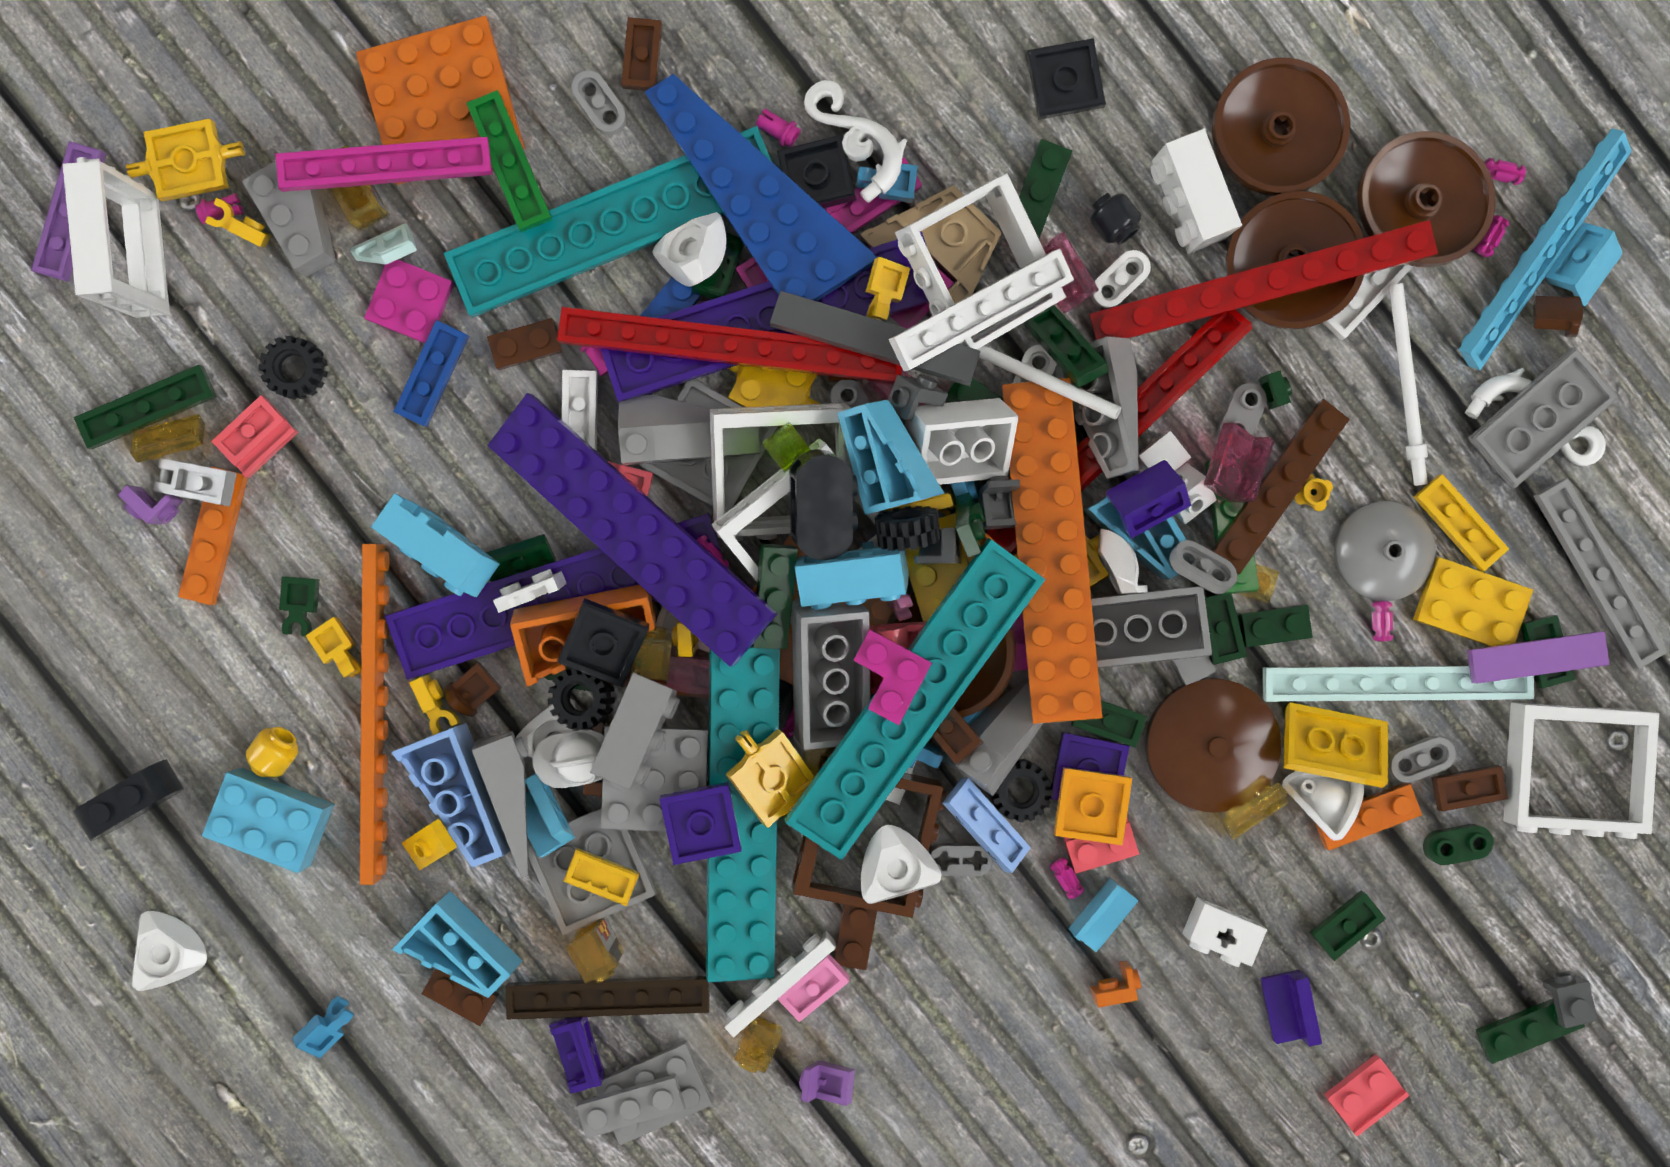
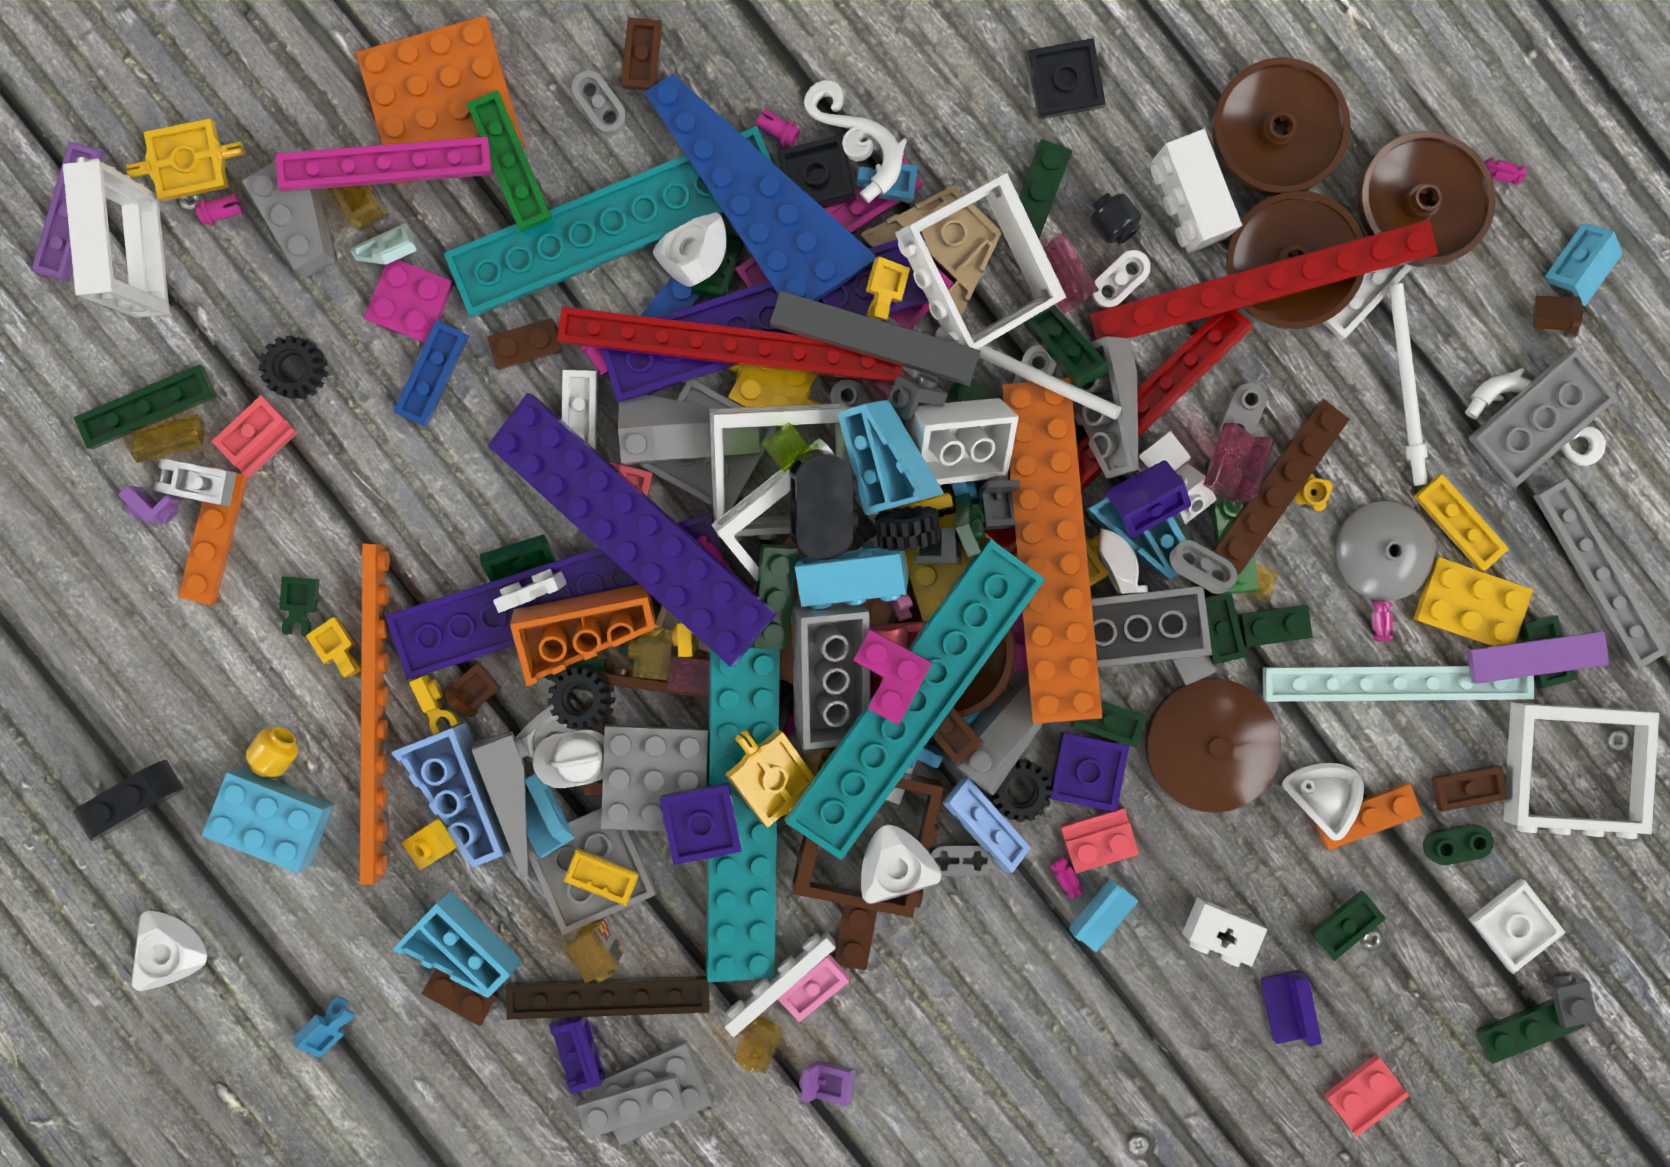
(247, 229): yellow plate -> none
(435, 545): medium azure wedge -> none
(603, 642): black plate -> none
(635, 732): light grey brick -> none
(981, 310): white plate -> none
(1092, 806): light orange plate -> none
(1114, 992): orange bracket -> none
(1265, 803): clear yellow plate -> none
(1276, 389): dark green plate -> none
(1336, 745): yellow plate -> none
(1419, 759): light grey plate -> none
(1492, 237): dark pink piece -> none
(1517, 925): none -> white tile
(1545, 249): medium azure plate -> none

